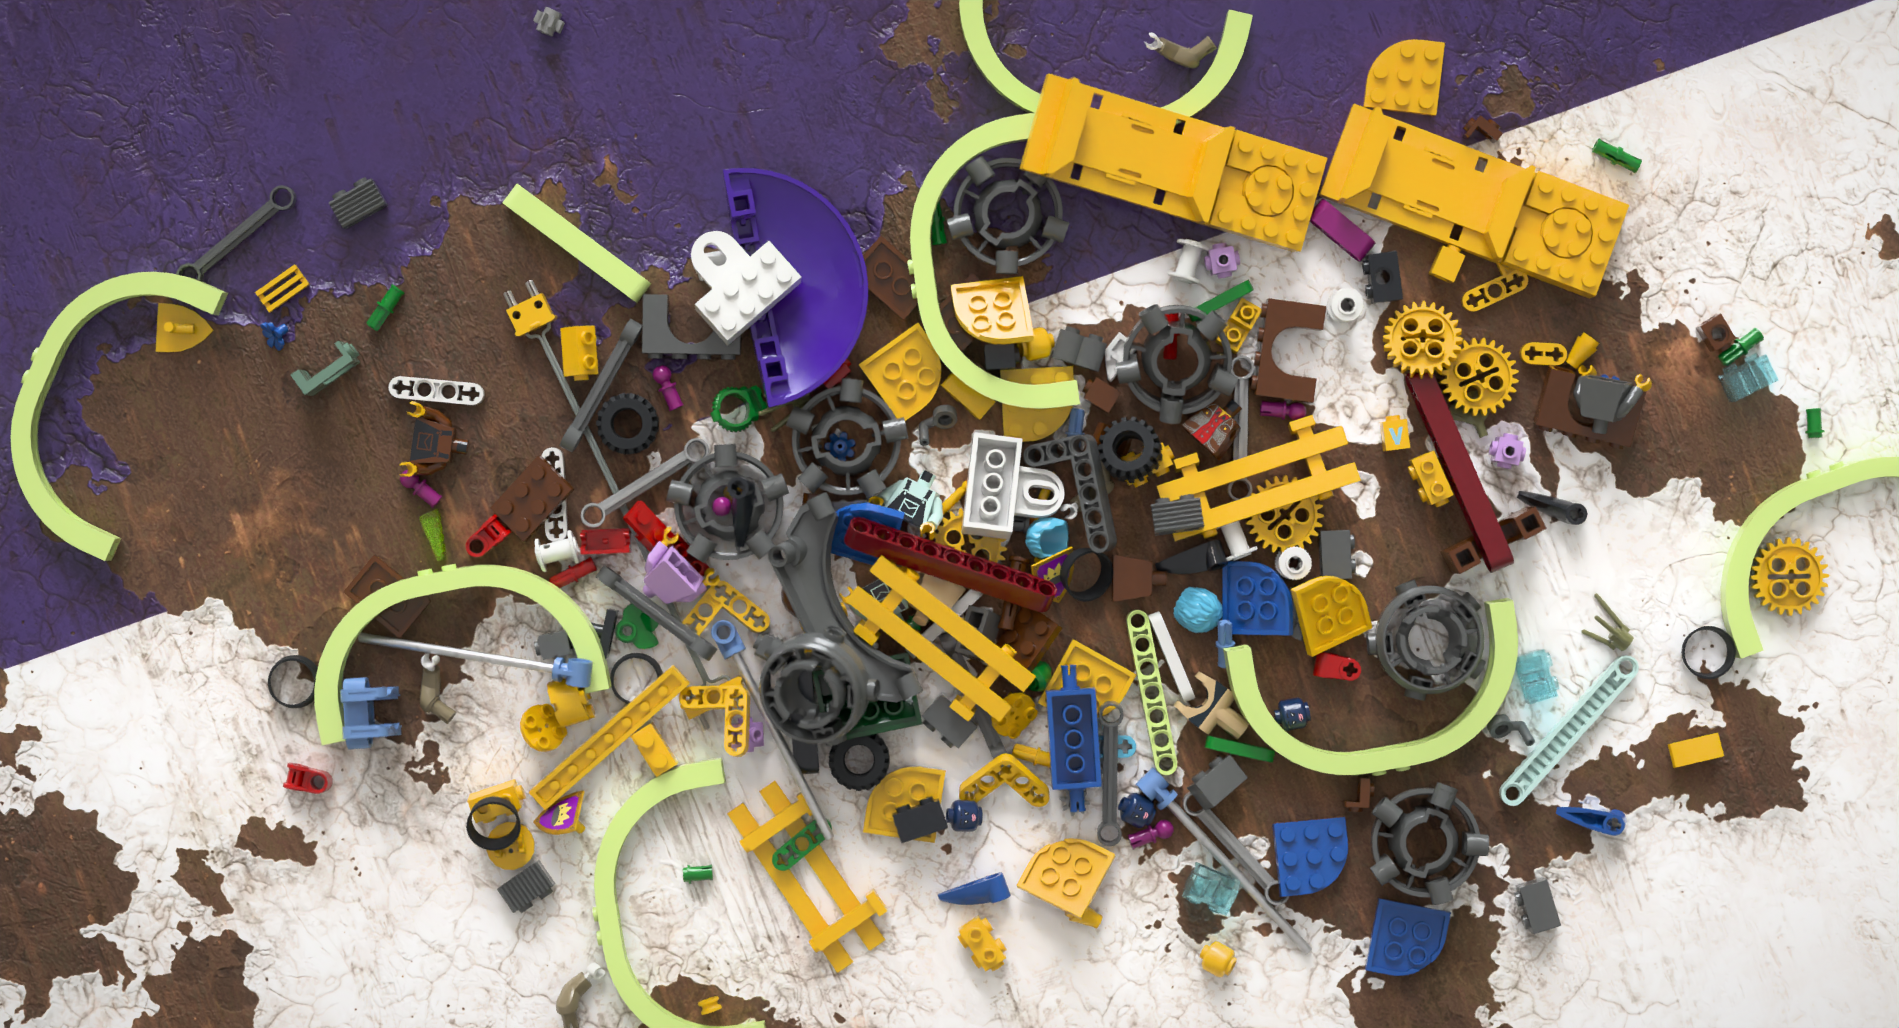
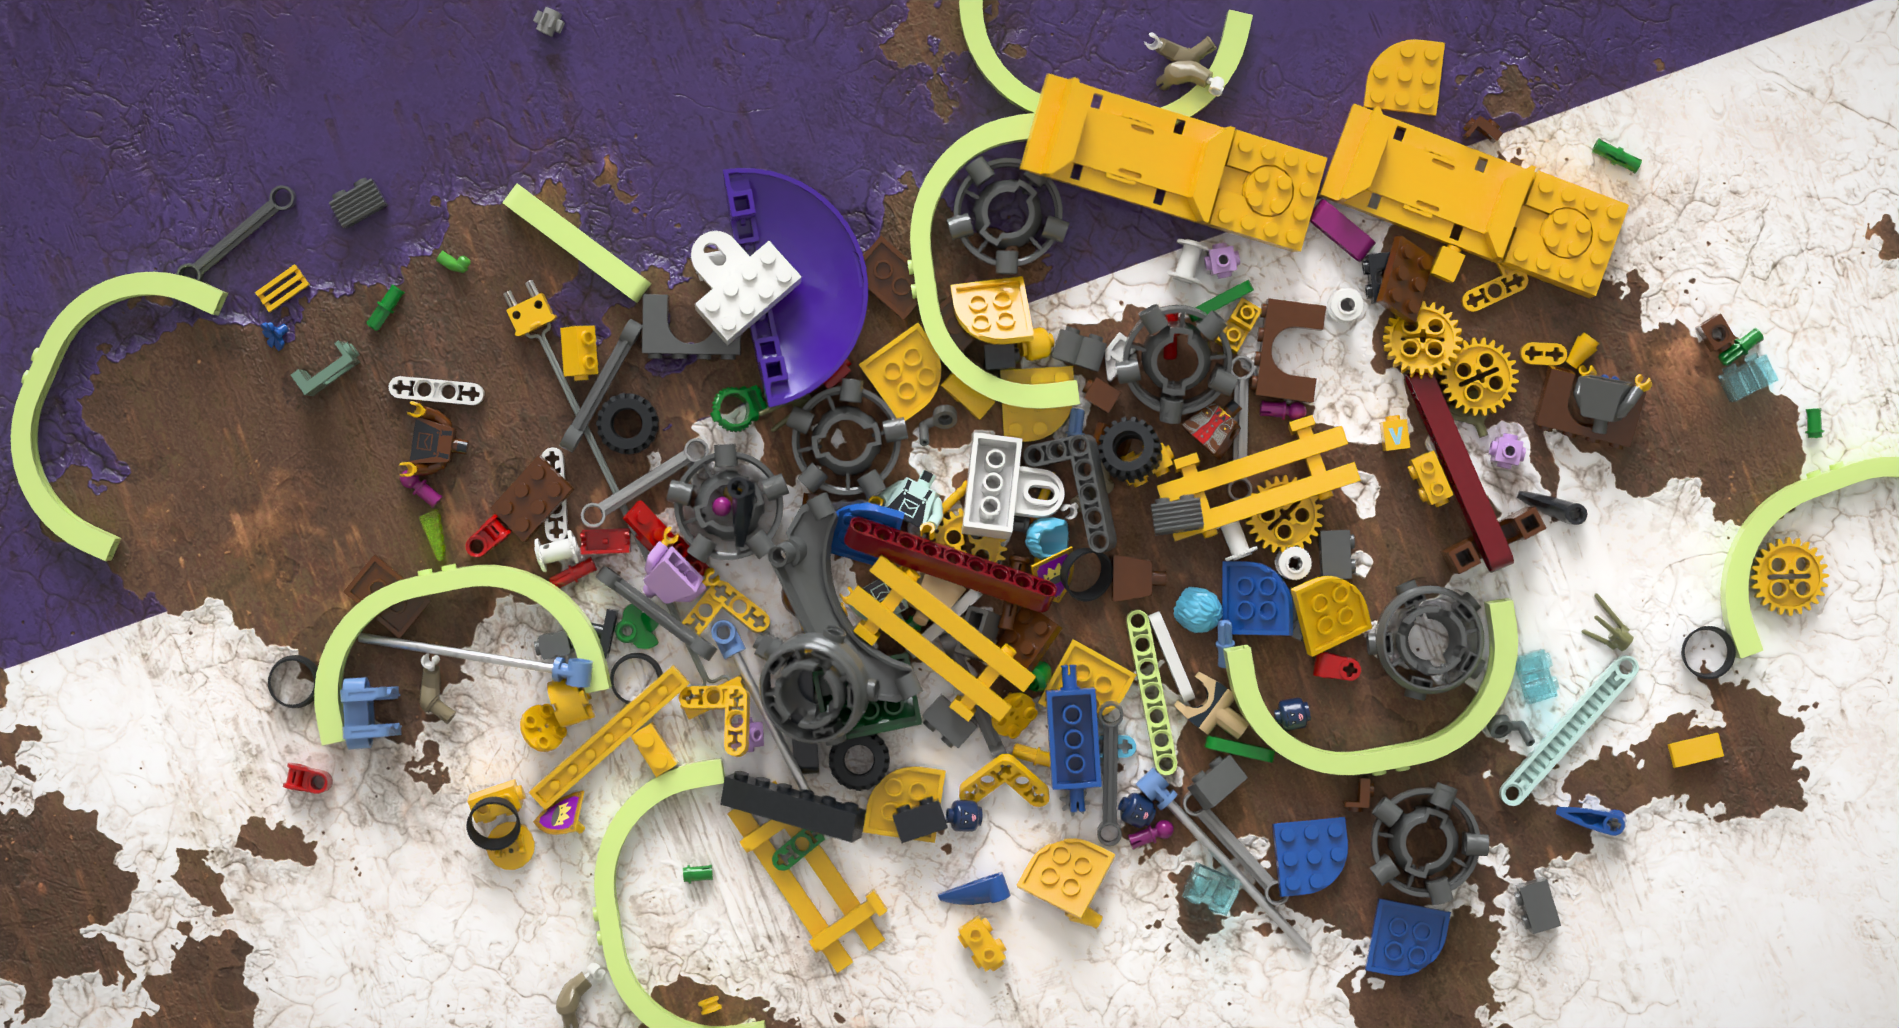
(179, 328): yellow shield -> none
(460, 265): none -> bright green arm
(526, 887): dark grey brick -> none
(662, 376): magenta pin -> none
(793, 806): none -> black brick
(846, 446): blue plant -> none
(938, 233): green pin -> none
(1190, 71): none -> dark tan arm
(1201, 558): black piece -> none
(1218, 959): yellow head -> none
(1405, 279): none -> reddish brown plate

